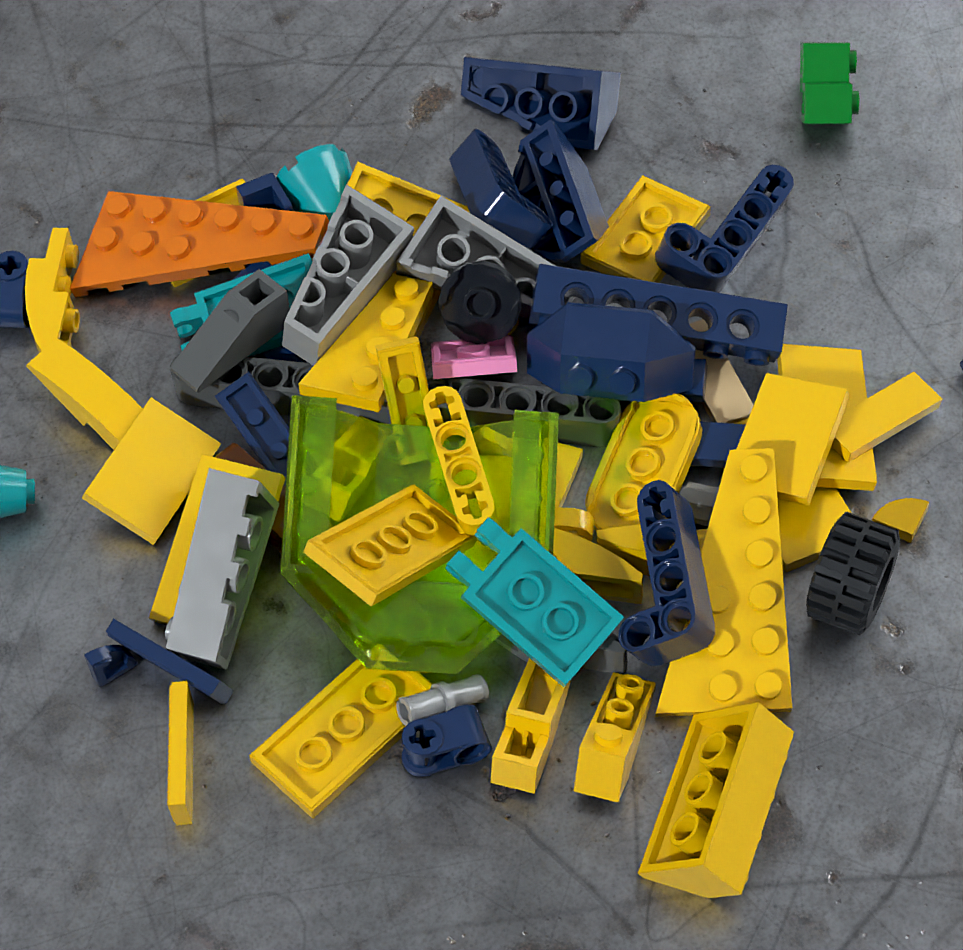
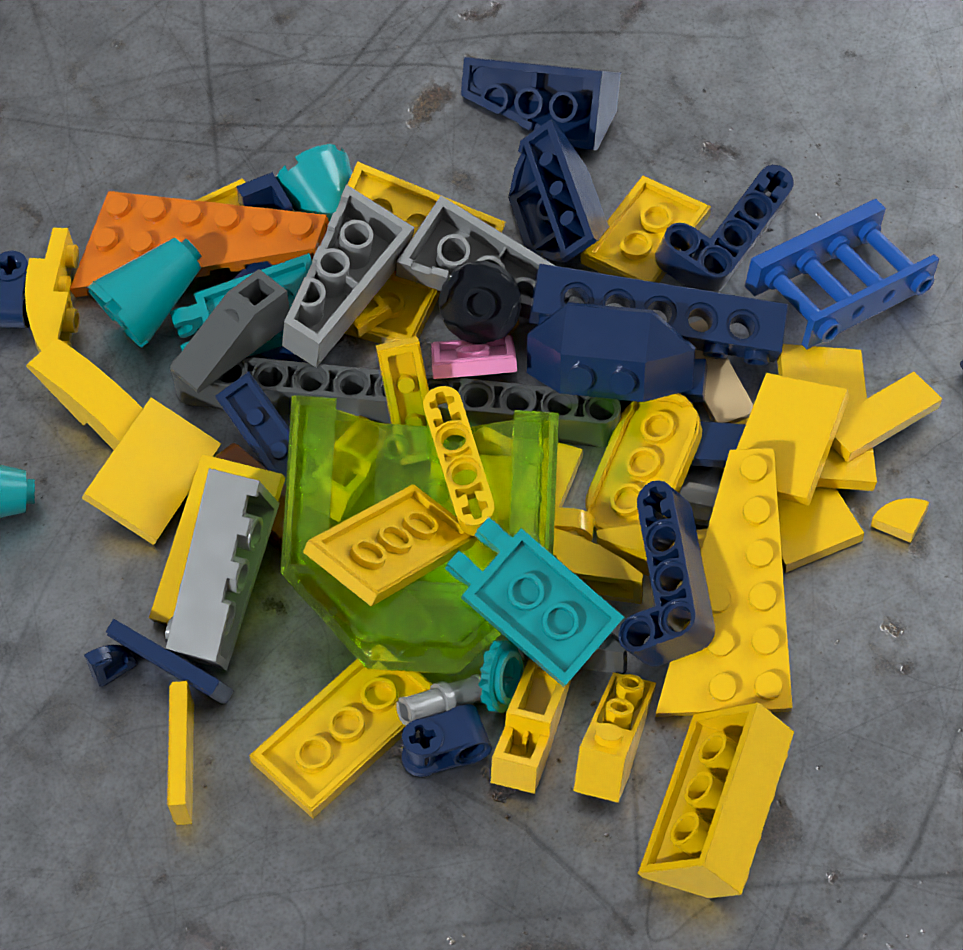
(147, 288): none -> teal cone
(351, 364): yellow wing -> none
(493, 193): dark blue beam -> none
(500, 675): none -> teal gear
(826, 83): green brick -> none
(836, 241): none -> blue fence
(852, 573): black tyre -> none

